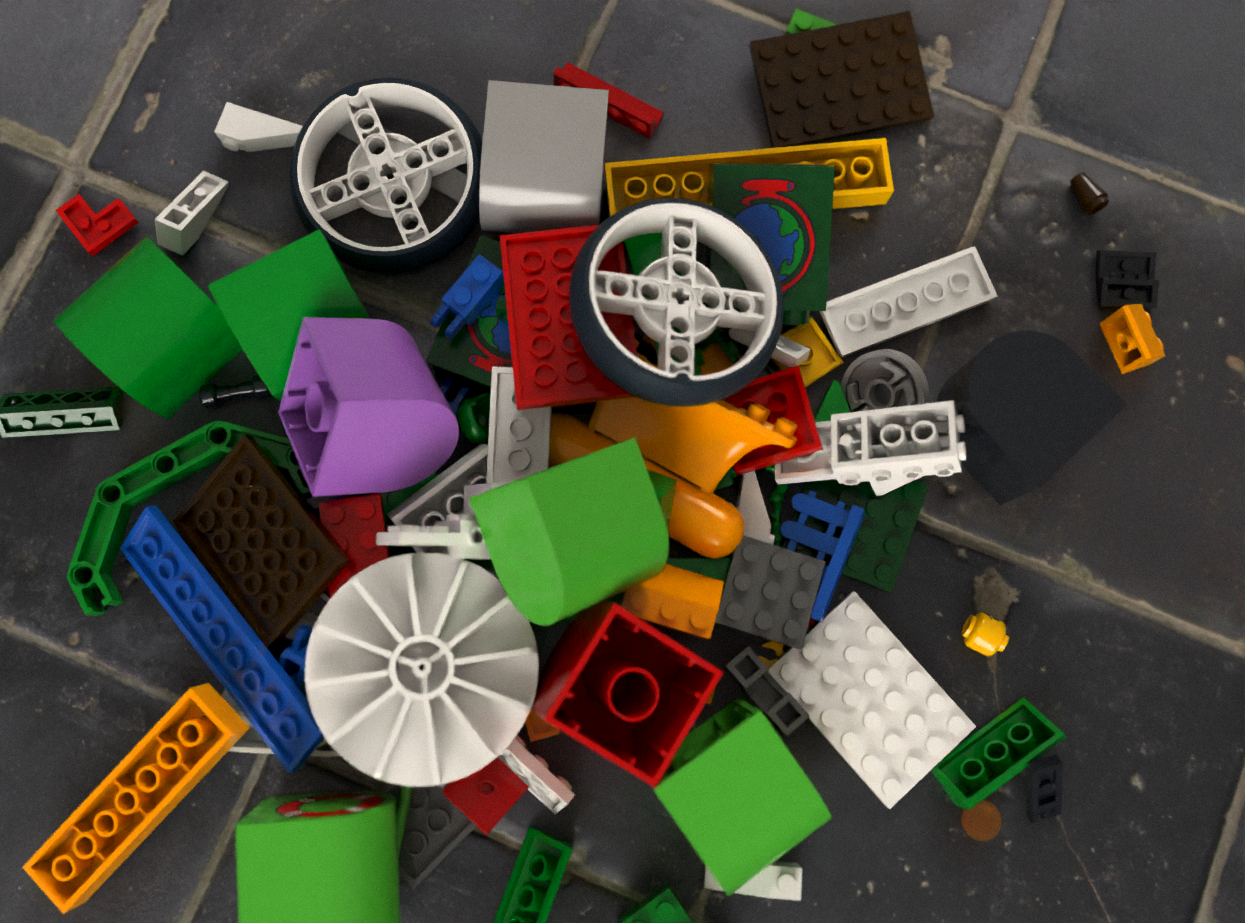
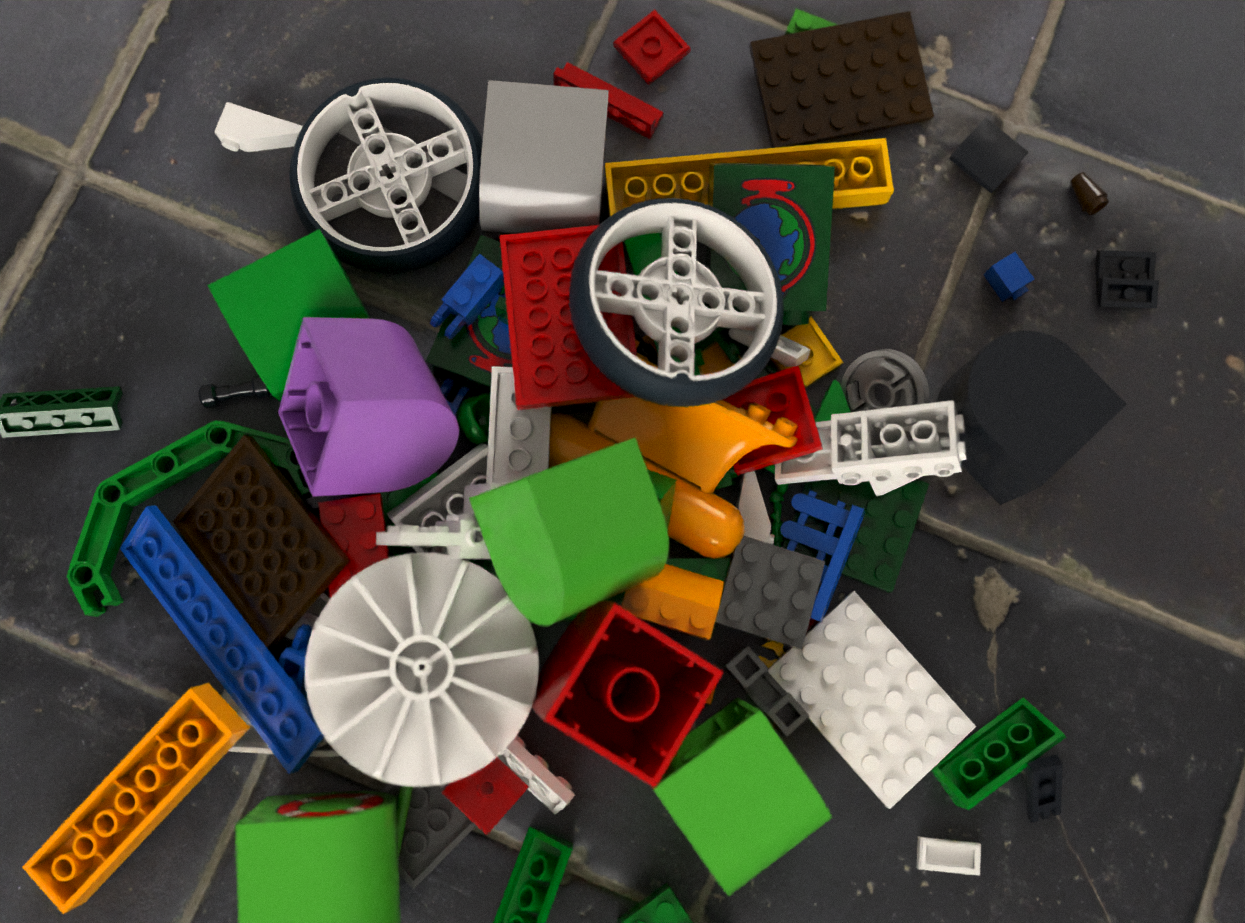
(98, 229): red plate -> none
(150, 330): green brick -> none
(189, 213): white slope -> none
(539, 728): light orange tile -> none
(651, 47): none -> red plate
(777, 881): white slope -> none
(907, 302): white plate -> none
(948, 856): none -> white tile
(981, 821): clear orange piece -> none
(984, 634): yellow head -> none
(988, 155): none -> black slope
(1009, 277): none -> blue brick
(1132, 338): light orange slope -> none

